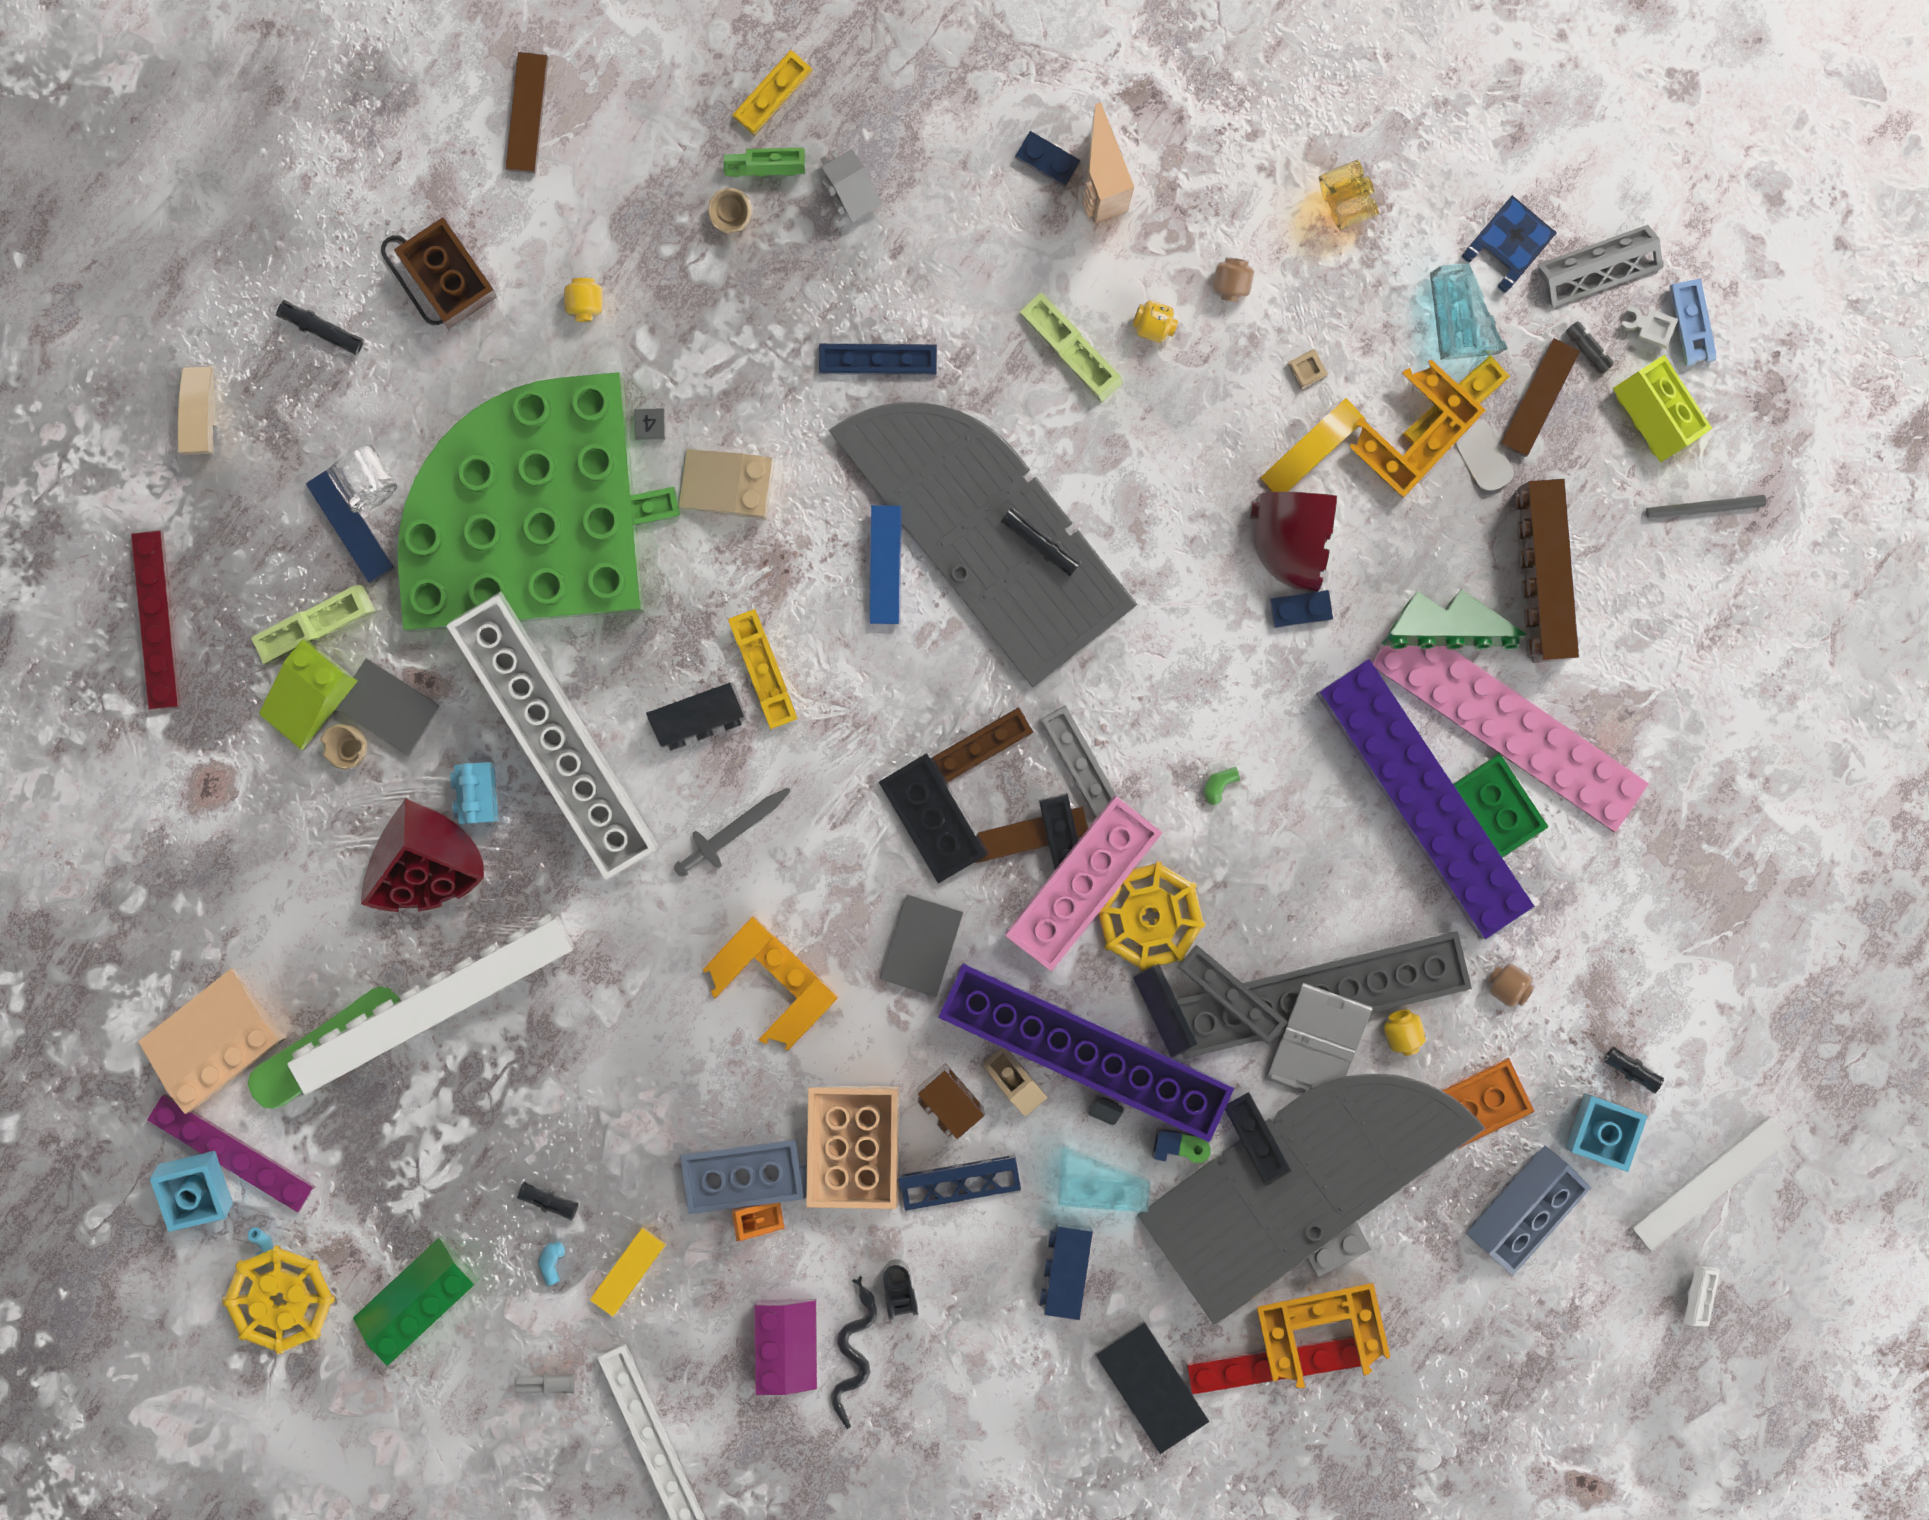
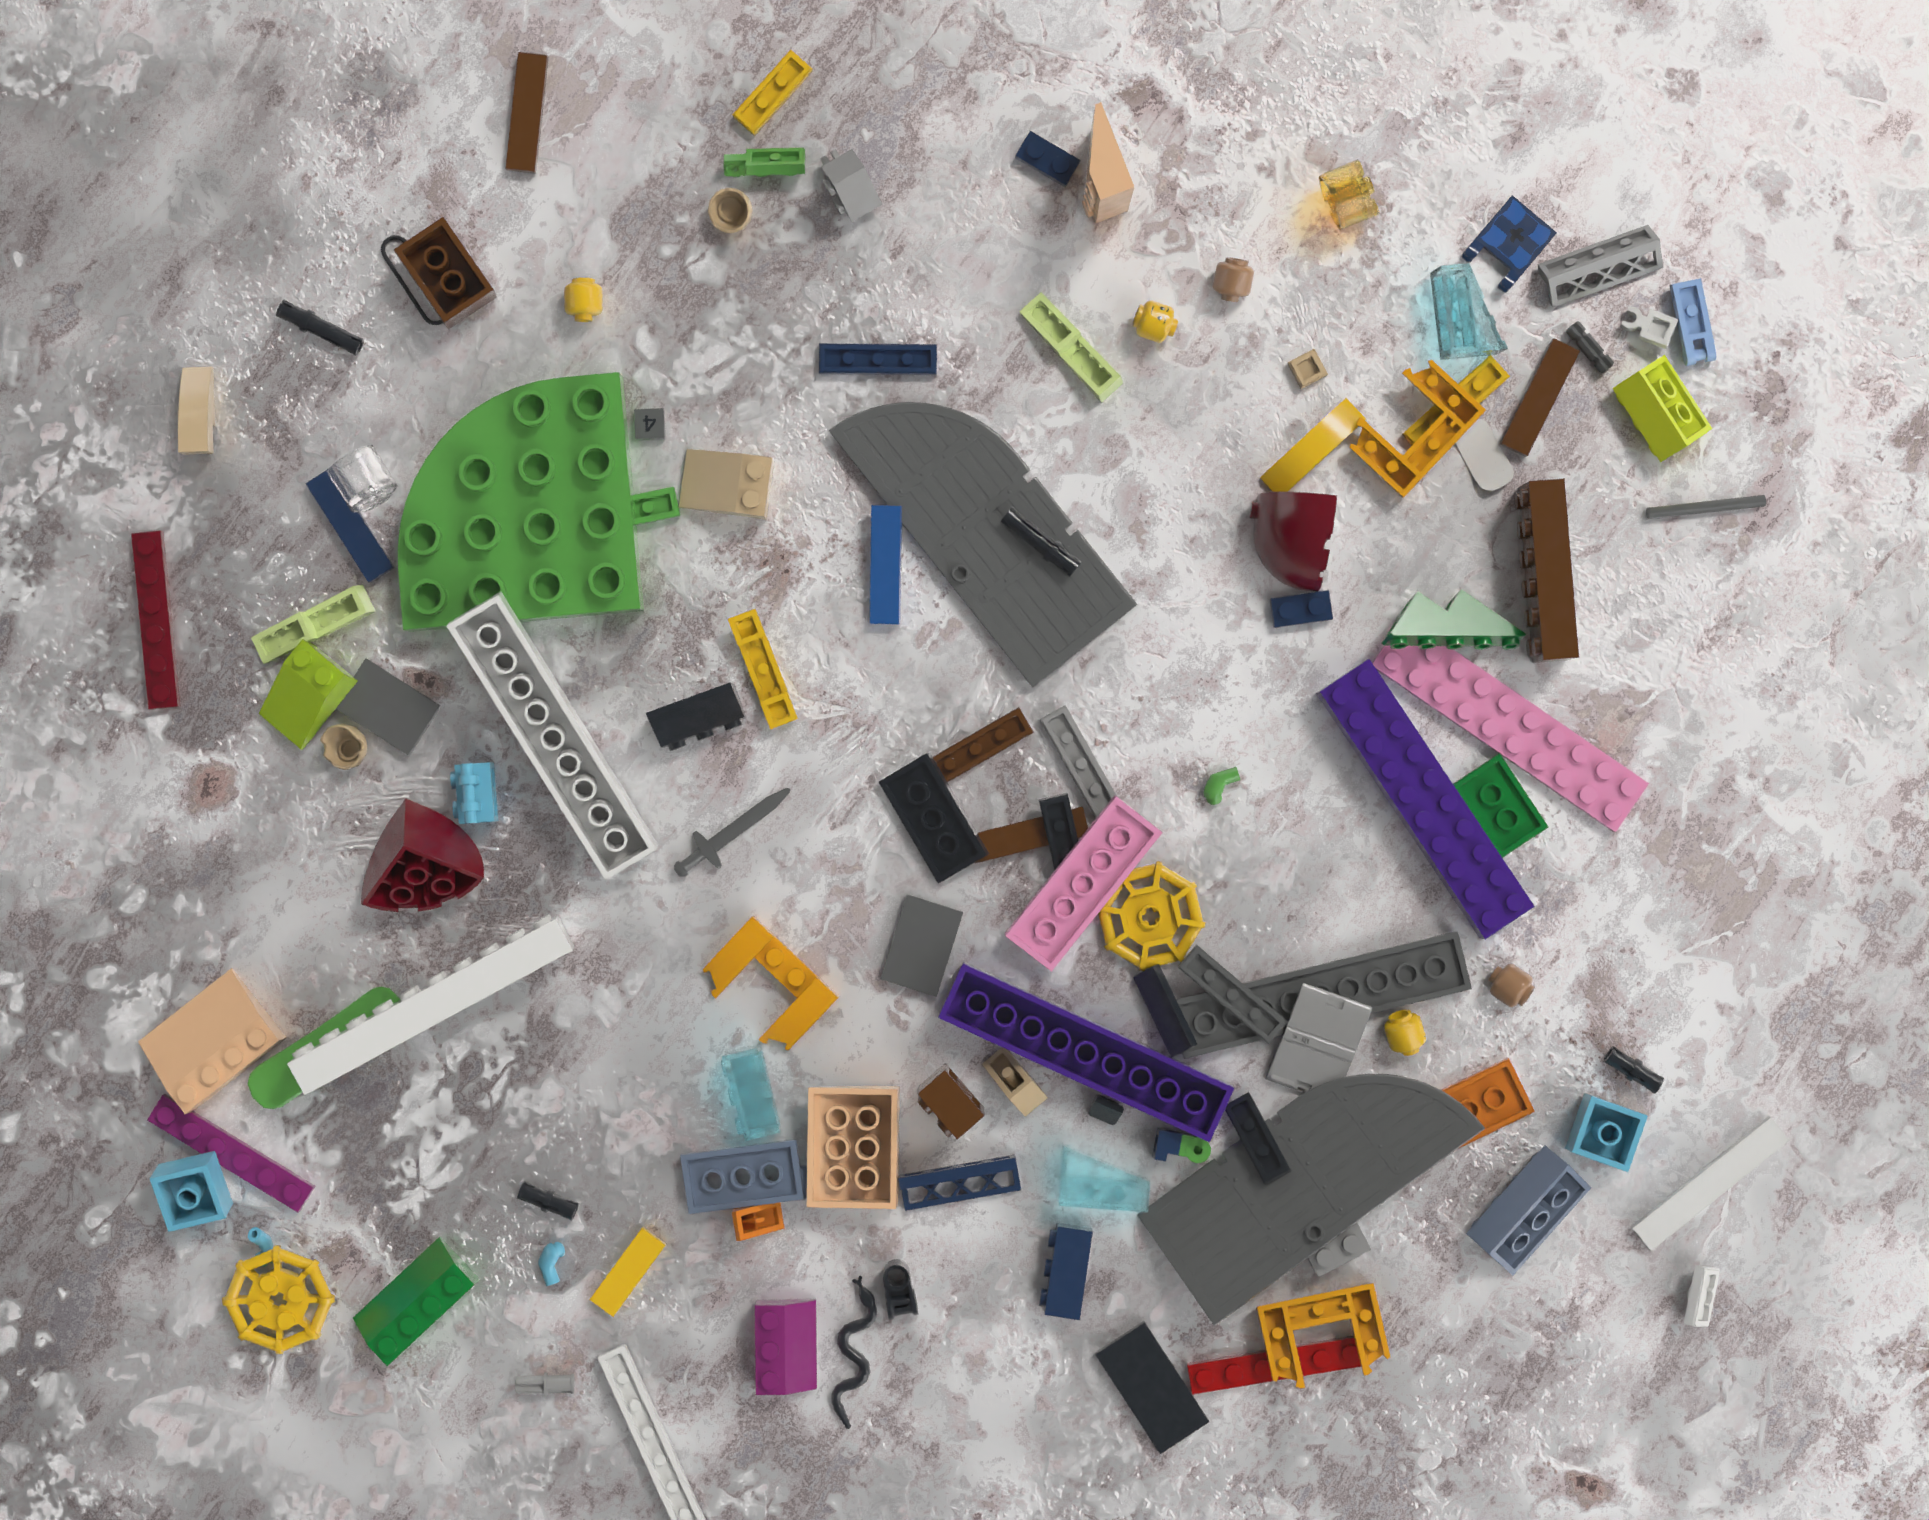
(751, 1092): none -> clear light blue wedge

